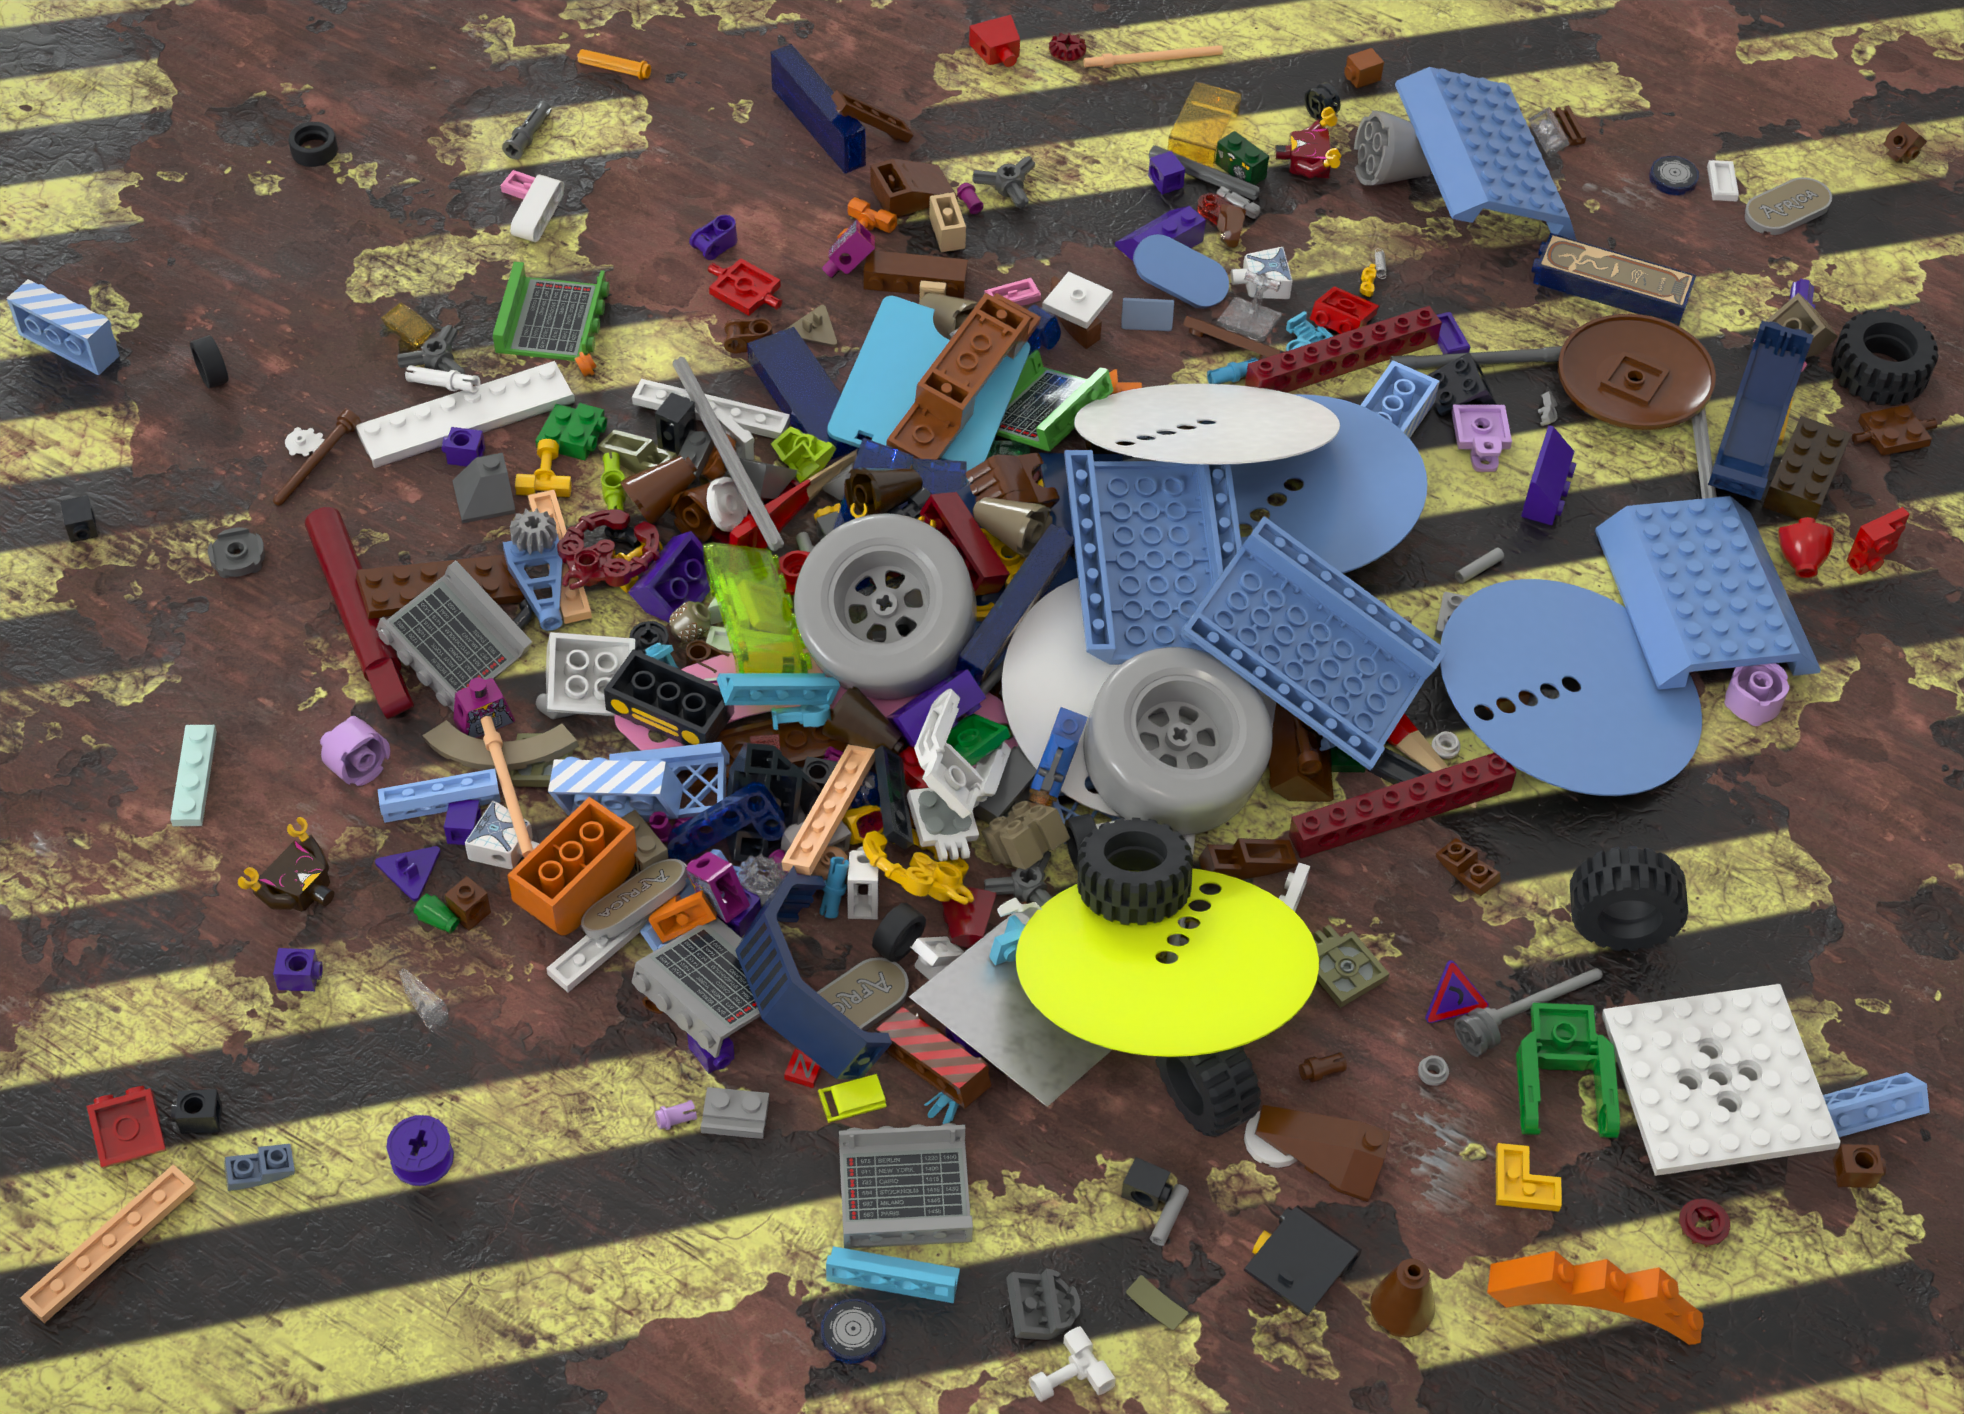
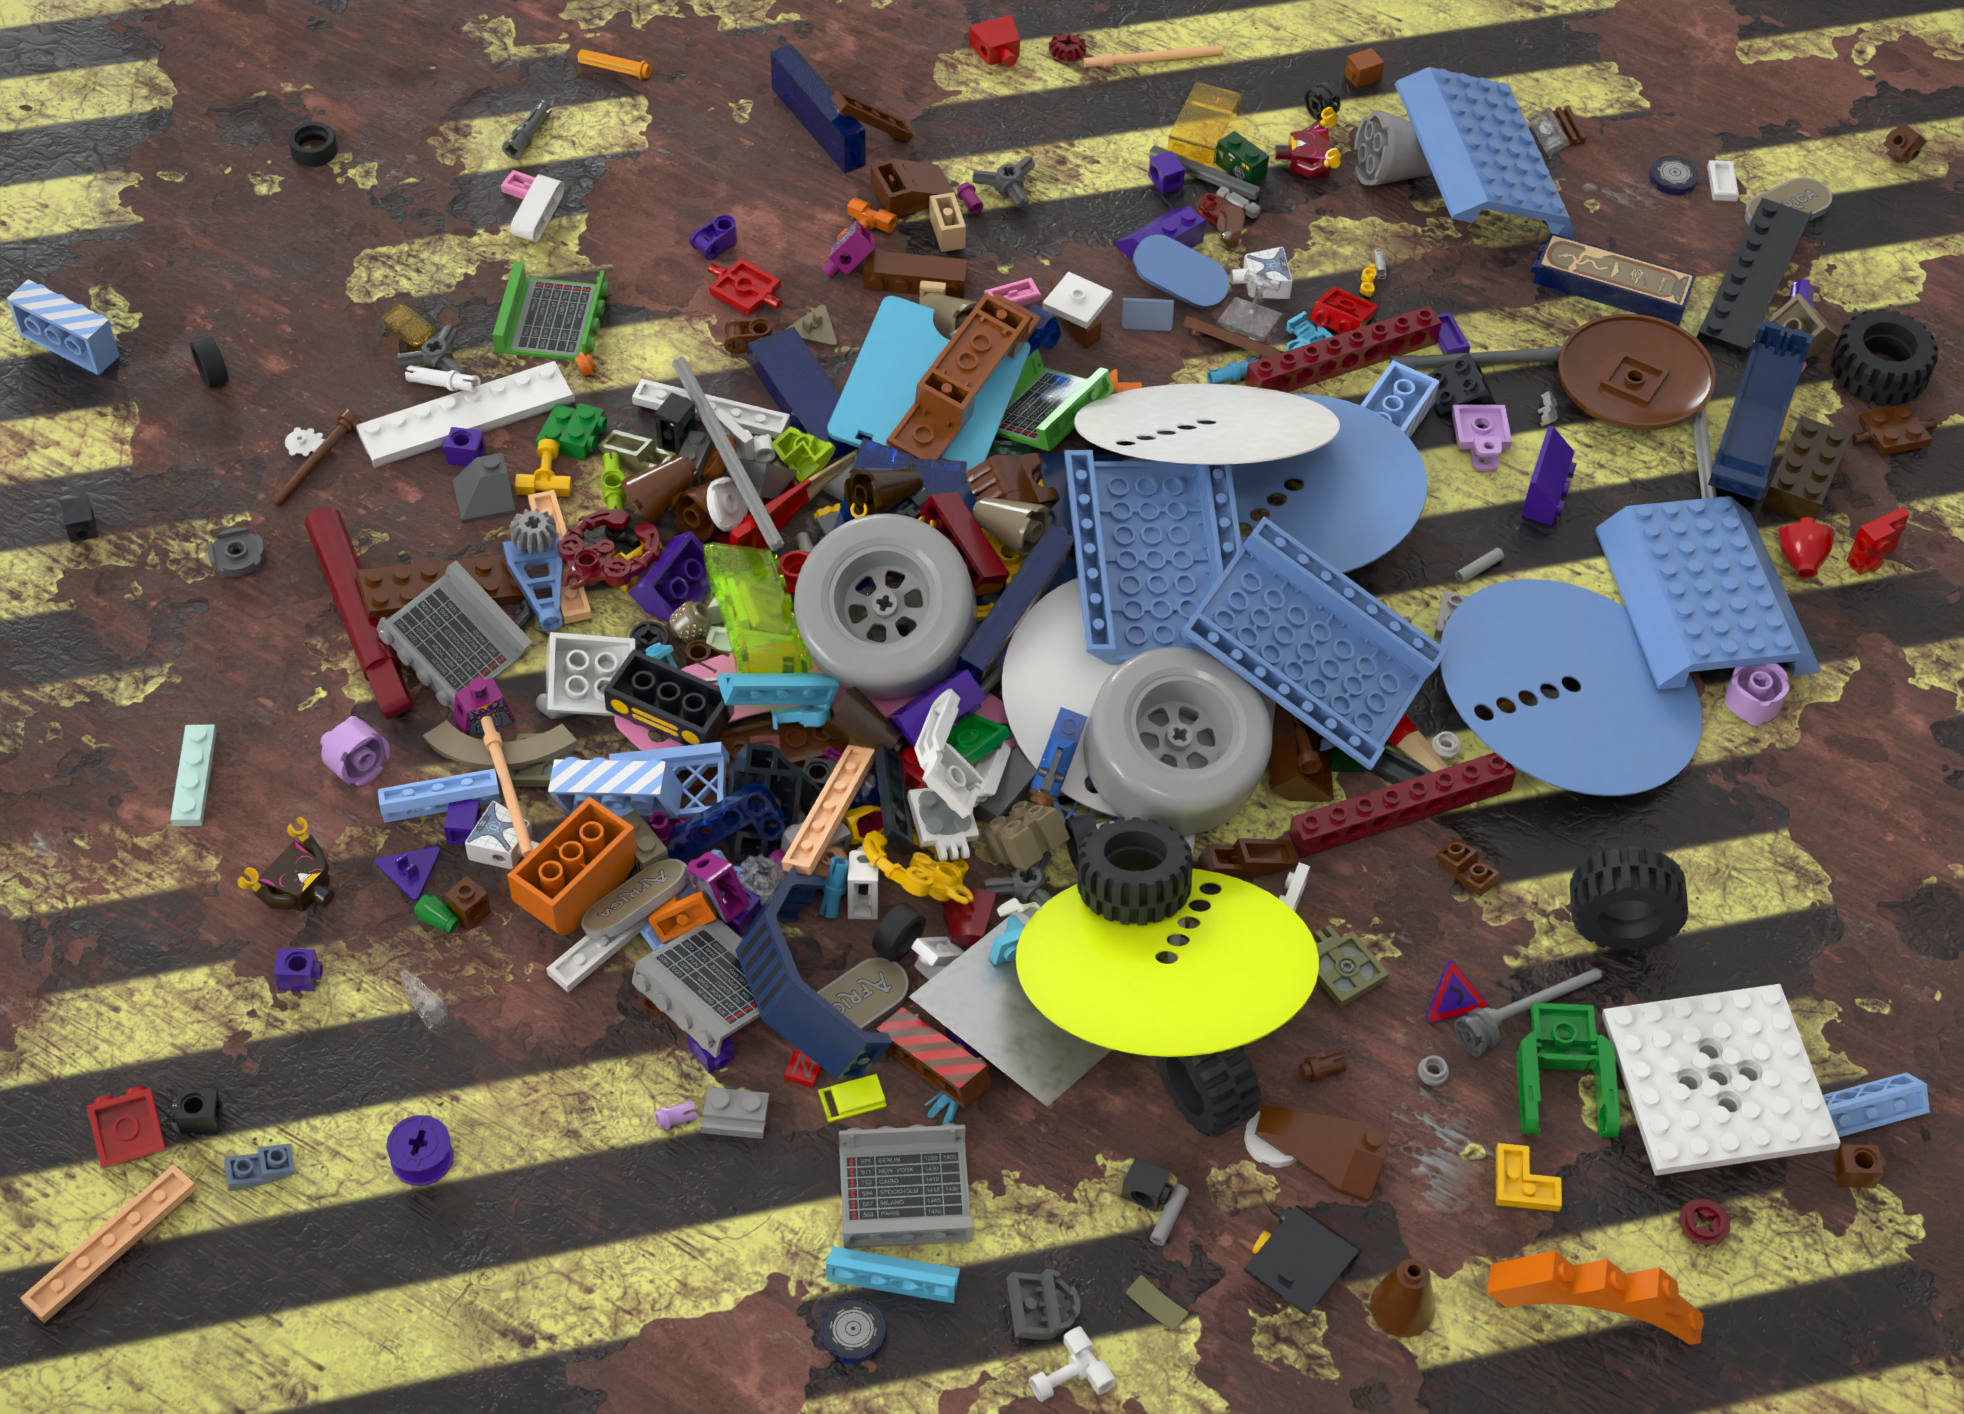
(763, 449): none -> white hose
(1754, 276): none -> black plate

